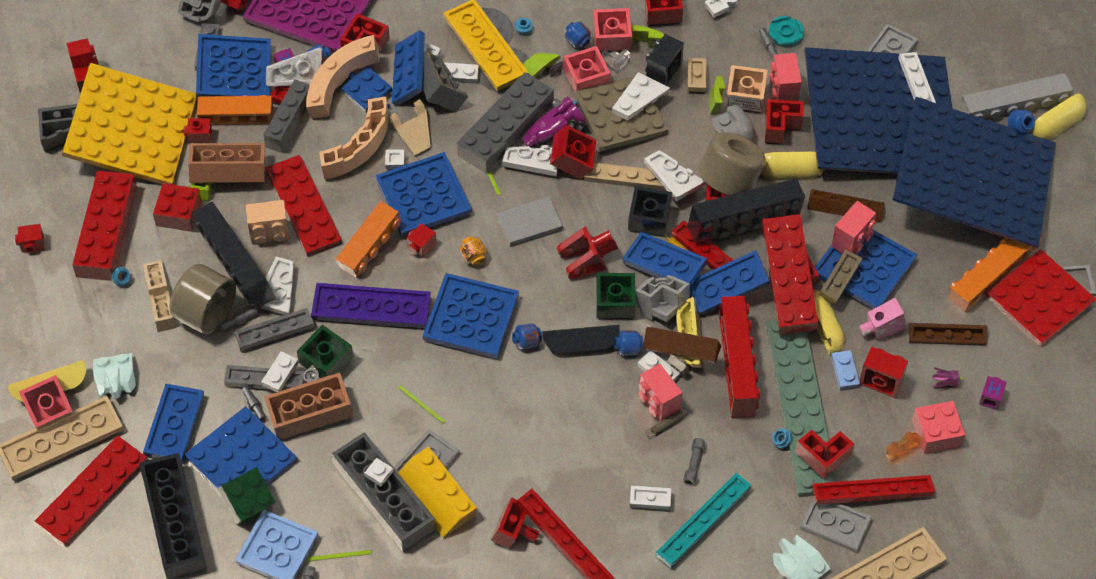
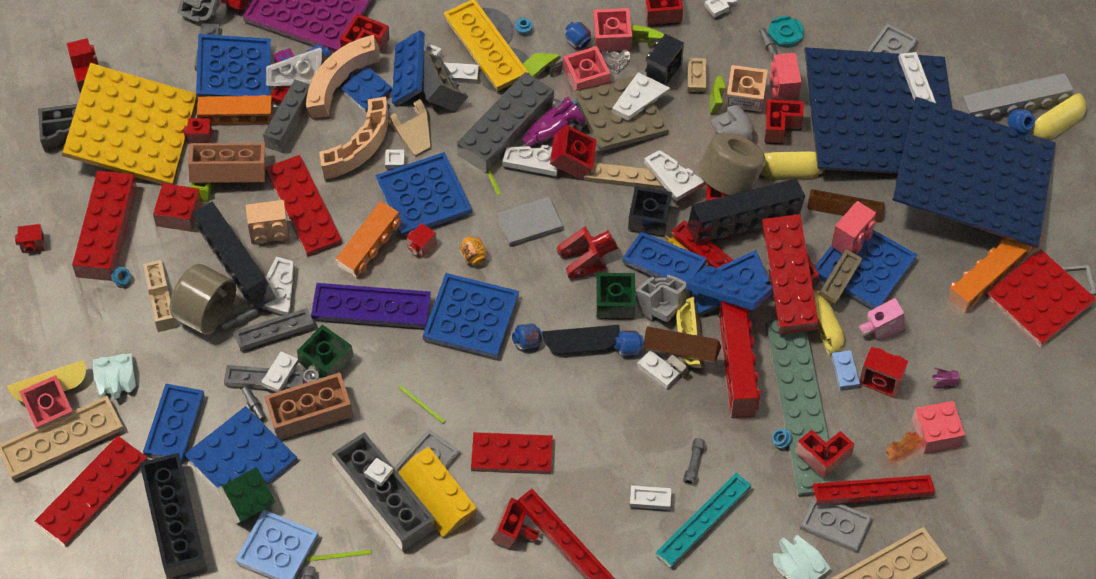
(511, 453): none -> red plate
(659, 392): coral brick -> none
(667, 422): dark tan piece -> none
(729, 287): none -> blue plate
(947, 333): reddish brown slope -> none
(992, 393): magenta brick -> none

